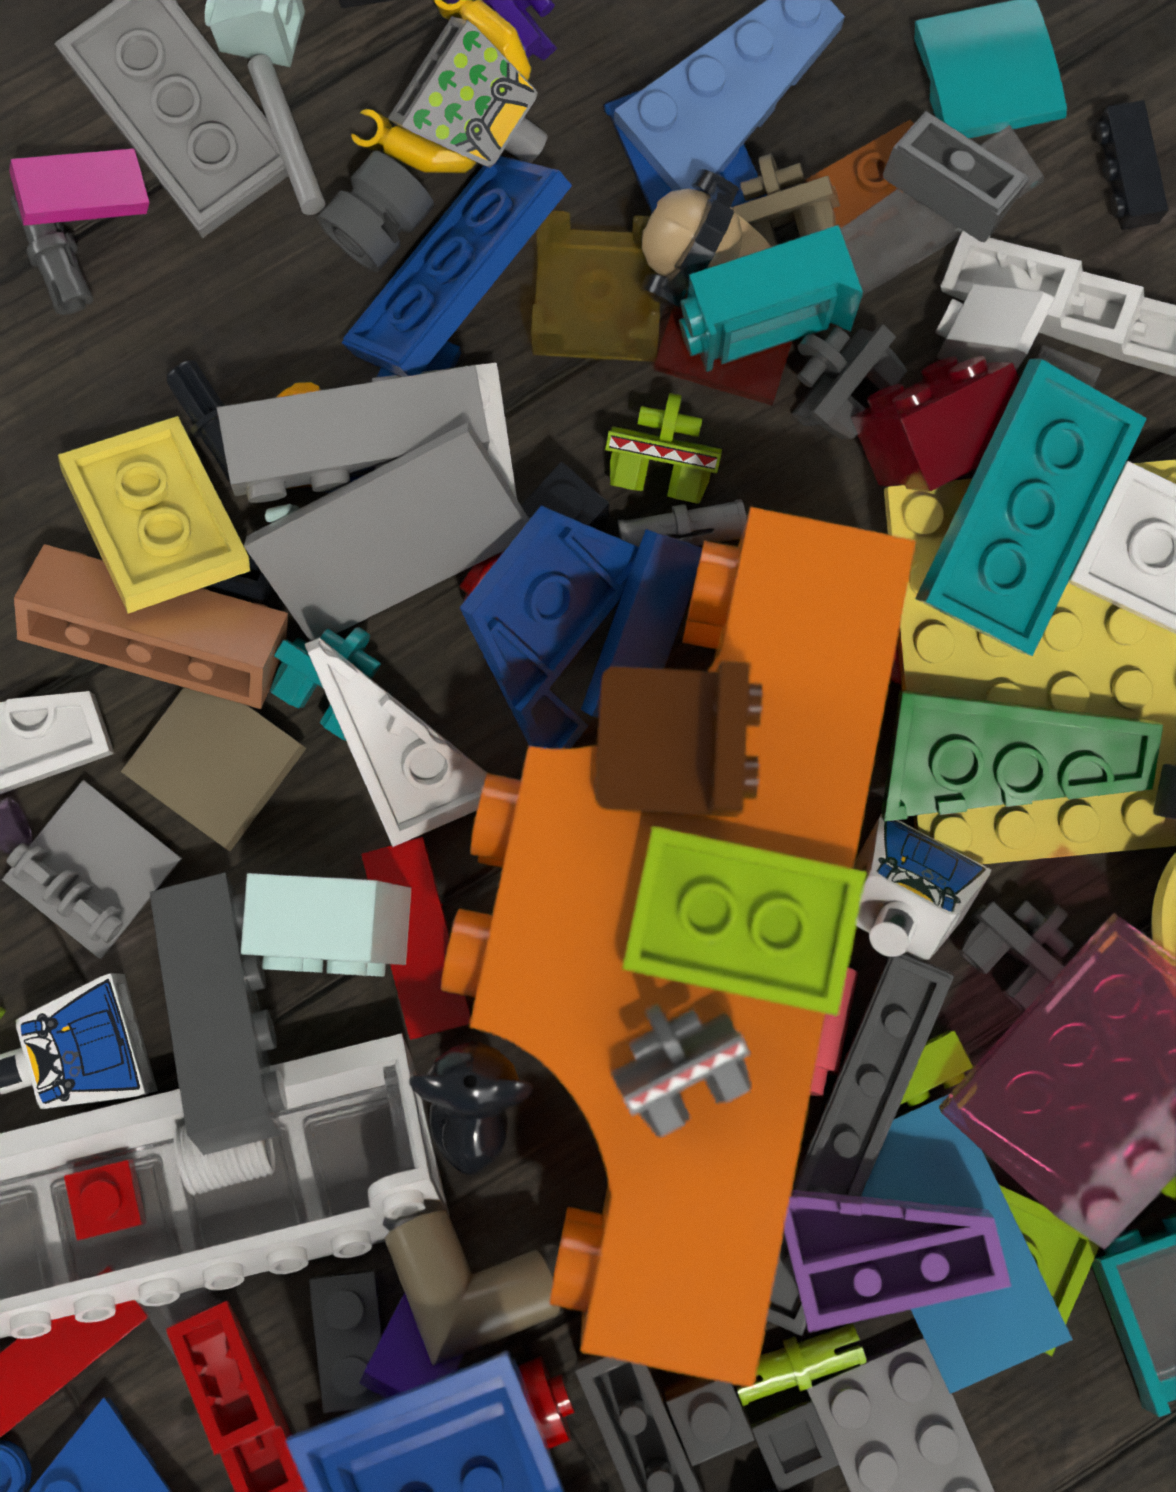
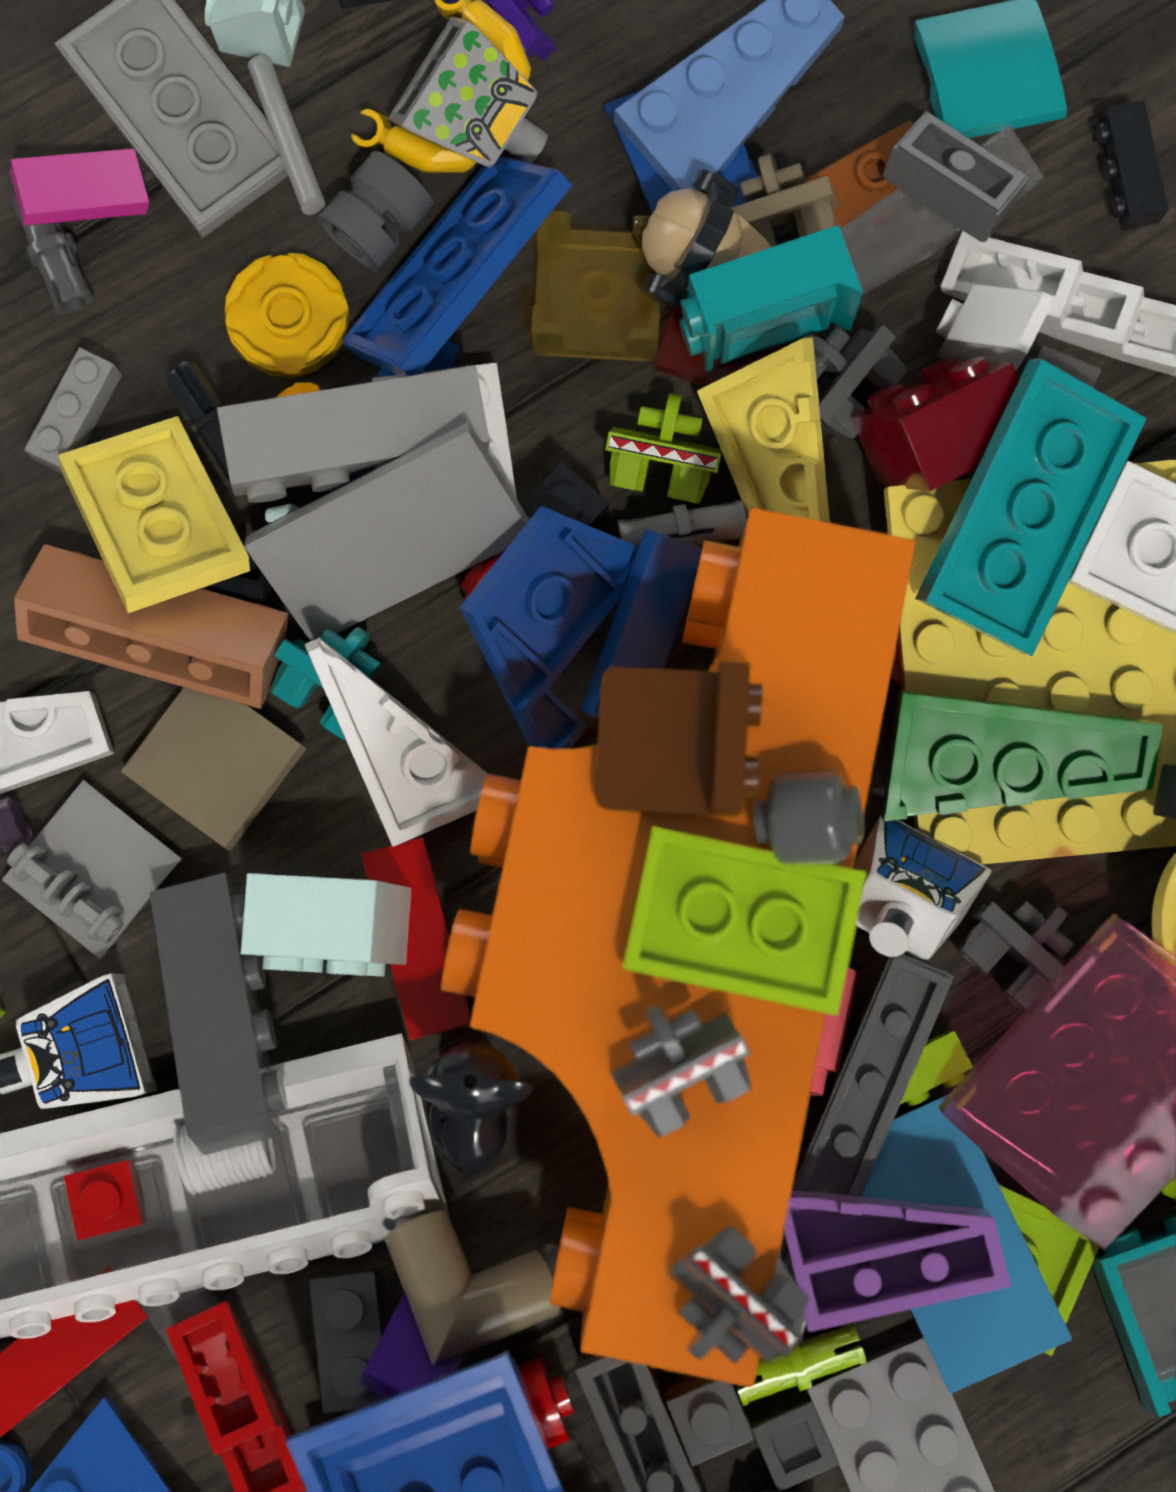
(73, 408): none -> light grey piece
(286, 315): none -> yellow tile
(727, 1310): none -> dark grey hips
(773, 432): none -> light yellow wing
(809, 817): none -> dark grey head

